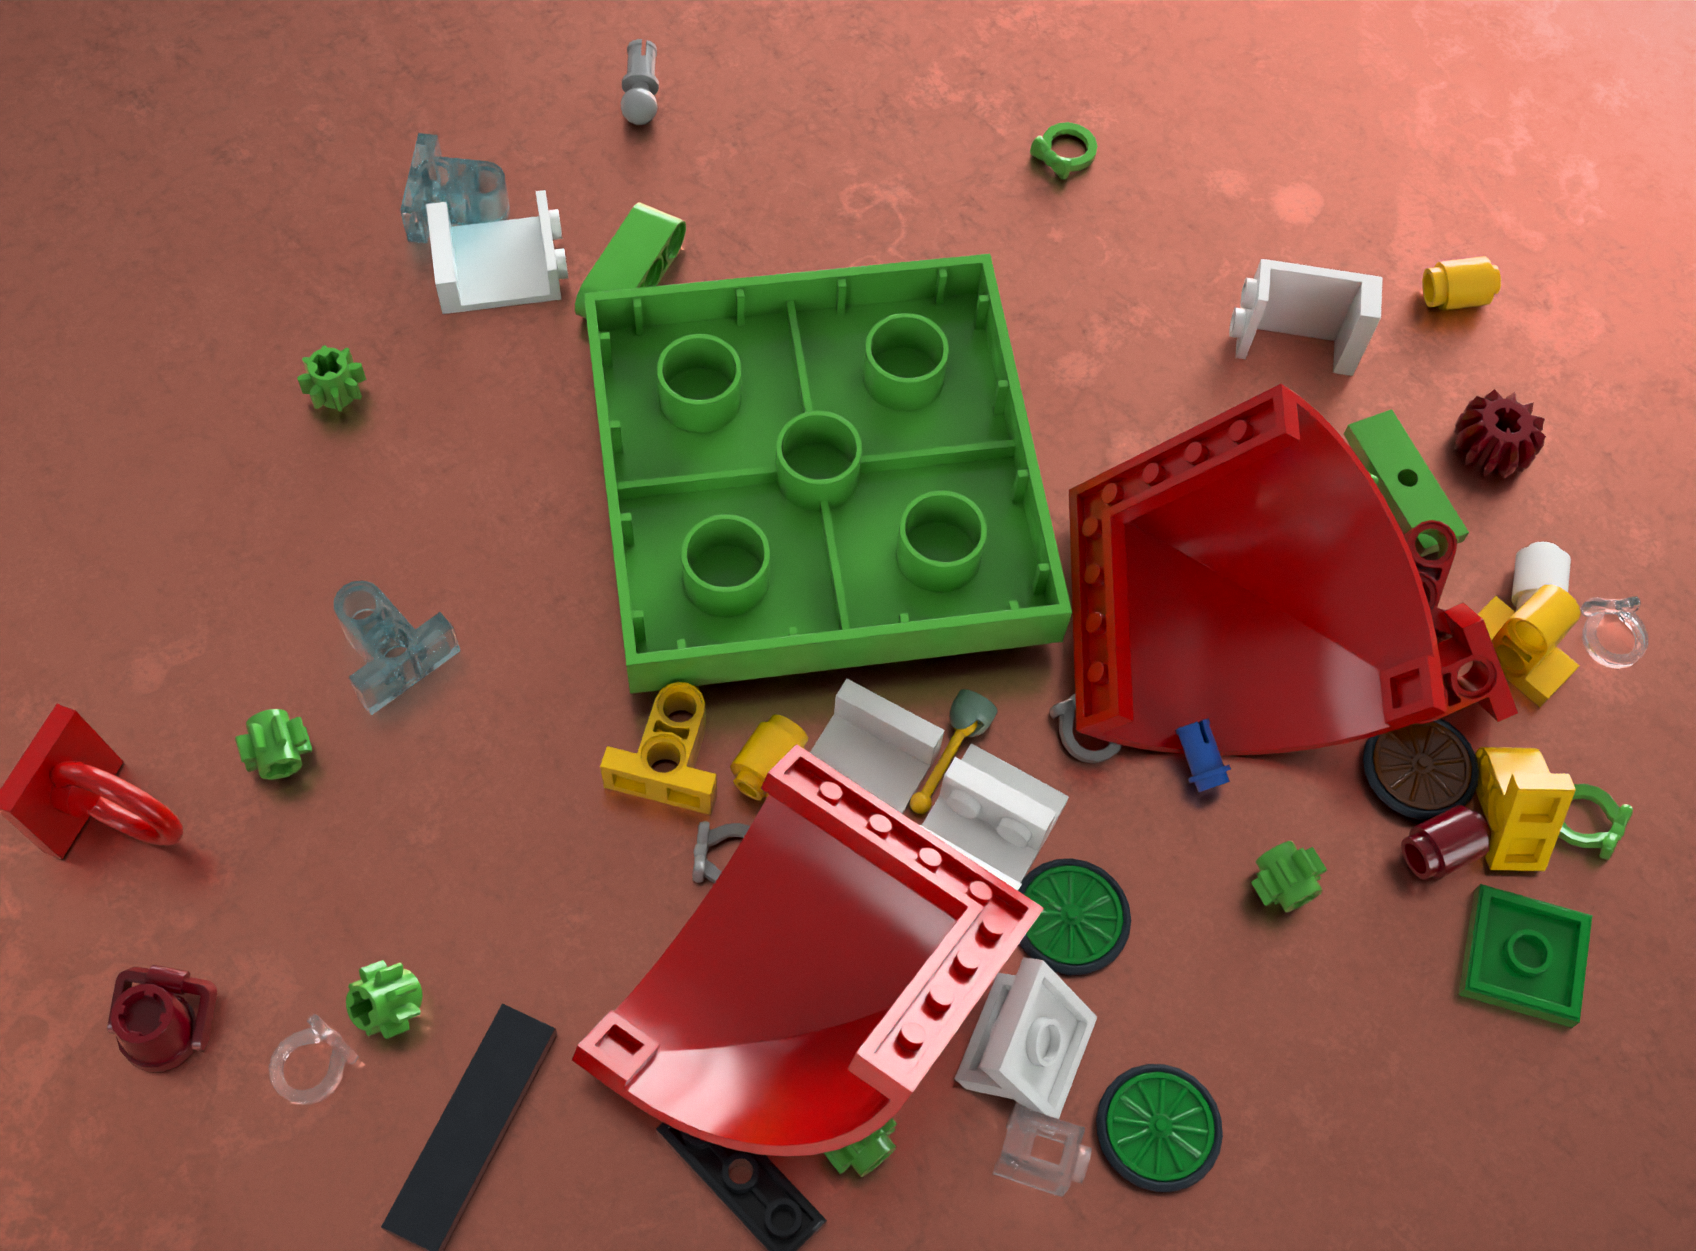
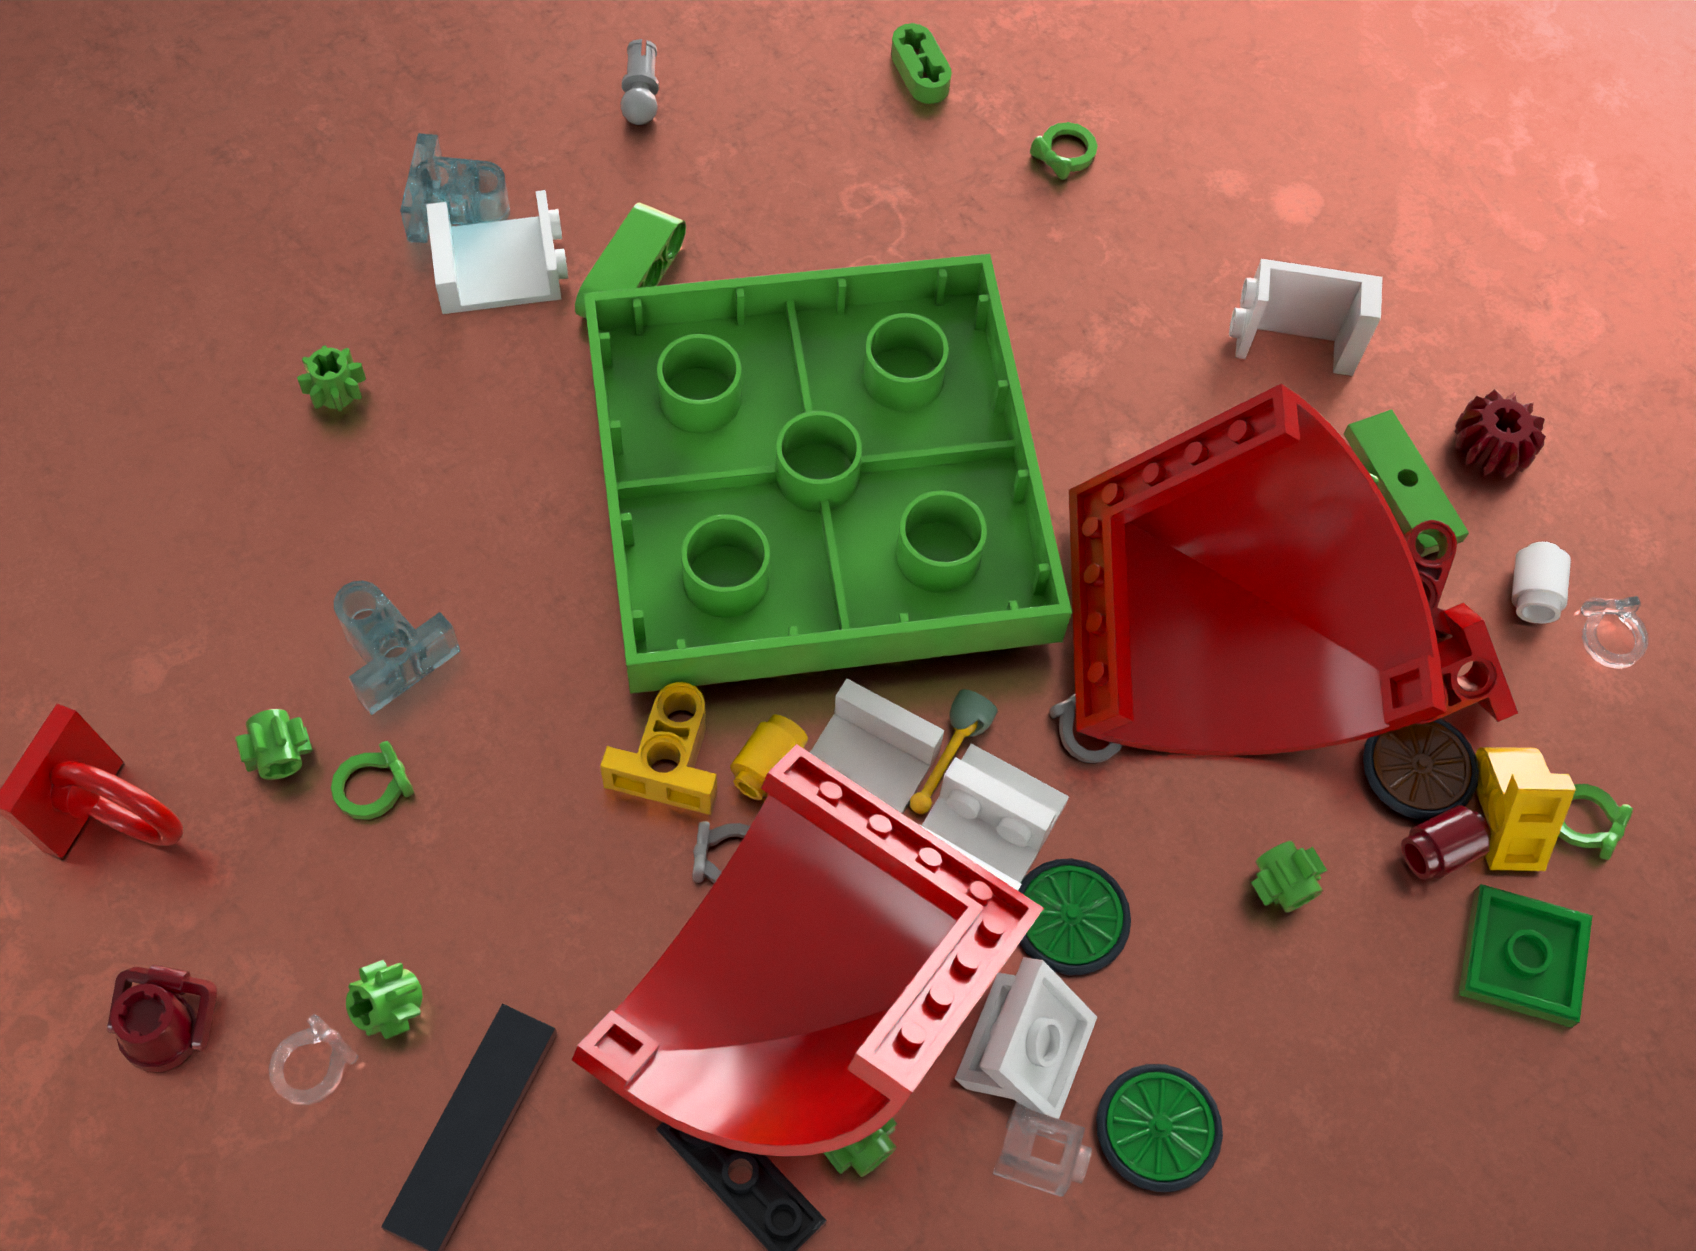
(398, 785): none -> bright green piece
(929, 60): none -> bright green beam
(1203, 755): blue pin -> none
(1461, 283): yellow brick -> none
(1529, 640): yellow tile -> none

